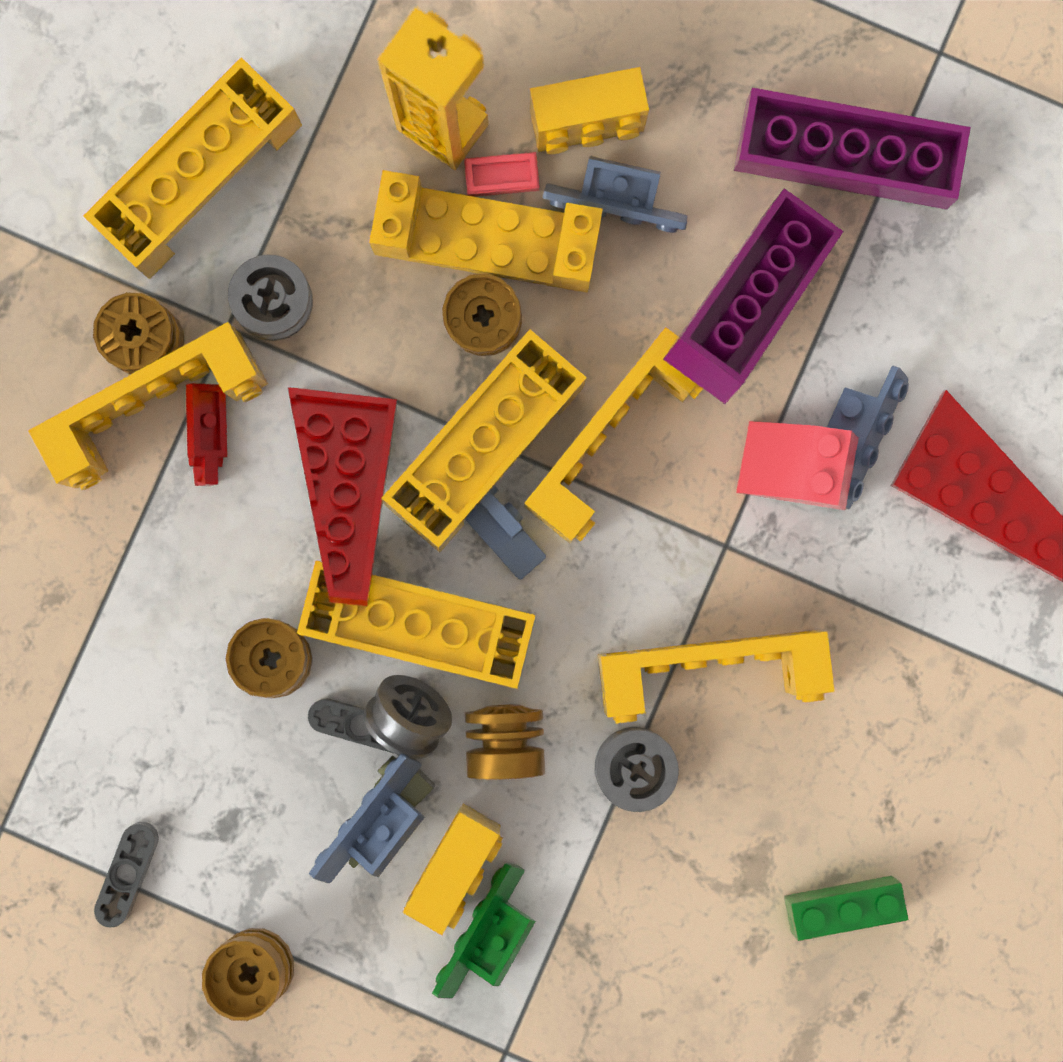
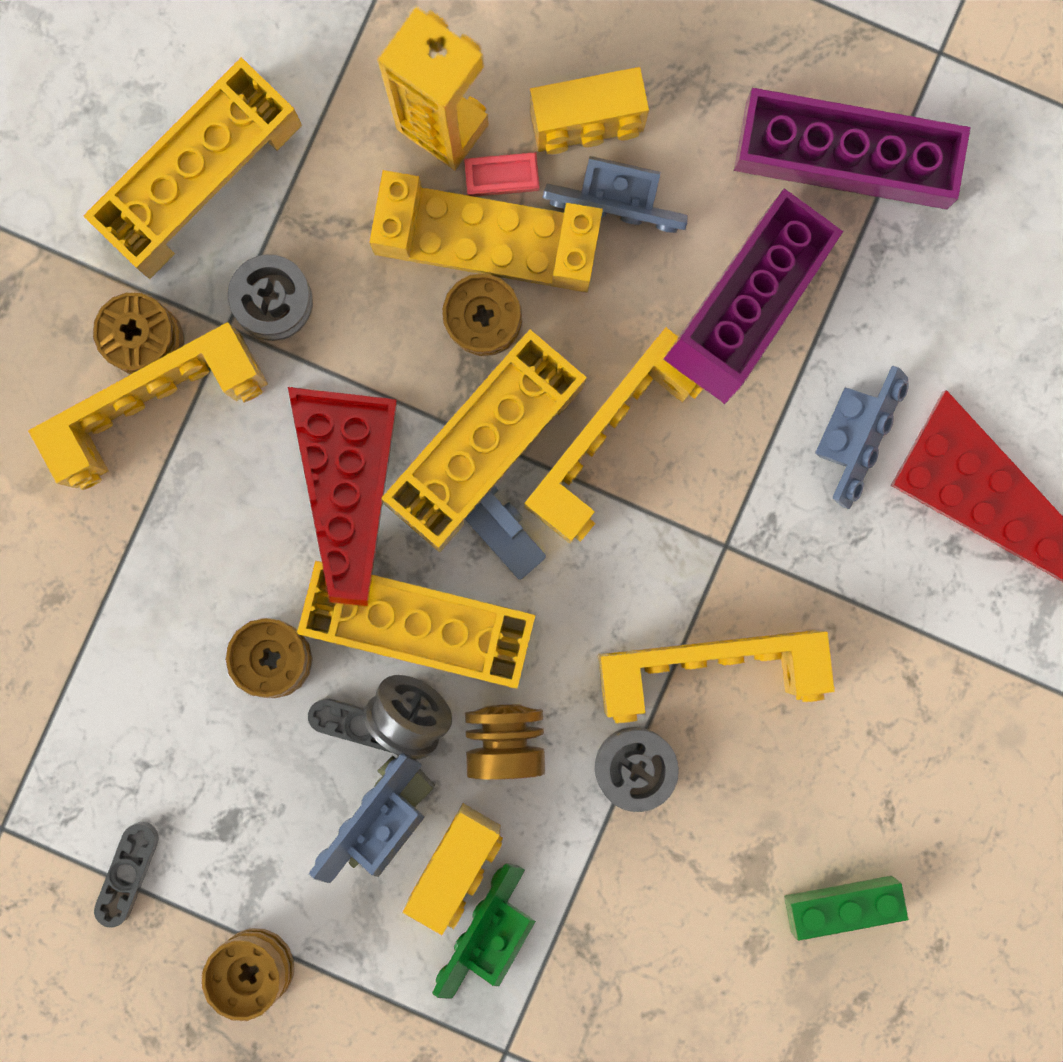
(206, 431): red hinge -> none
(798, 463): coral slope -> none

